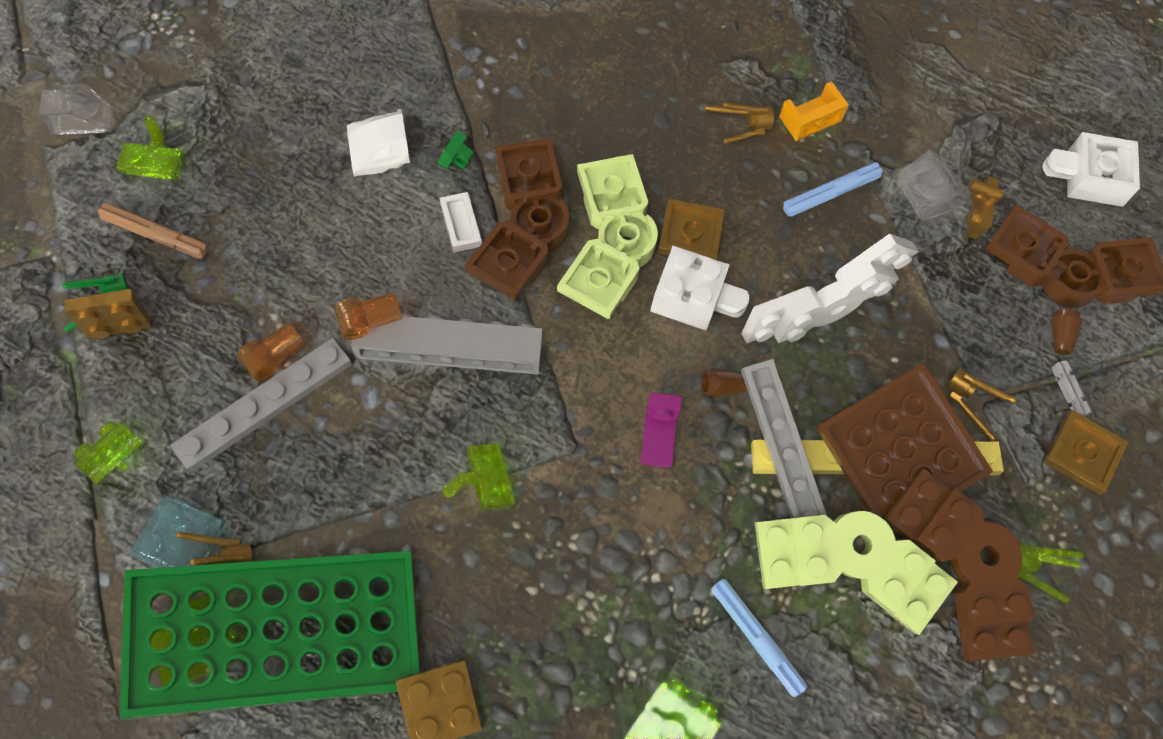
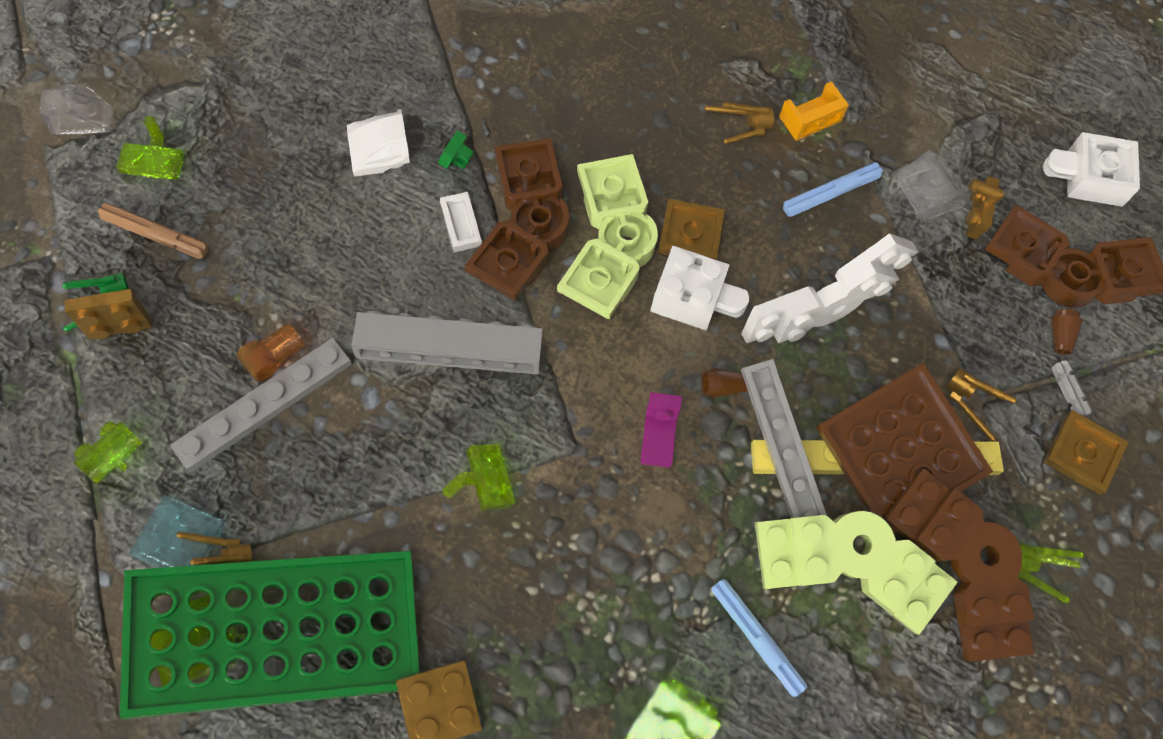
(359, 316): clear orange piece -> none

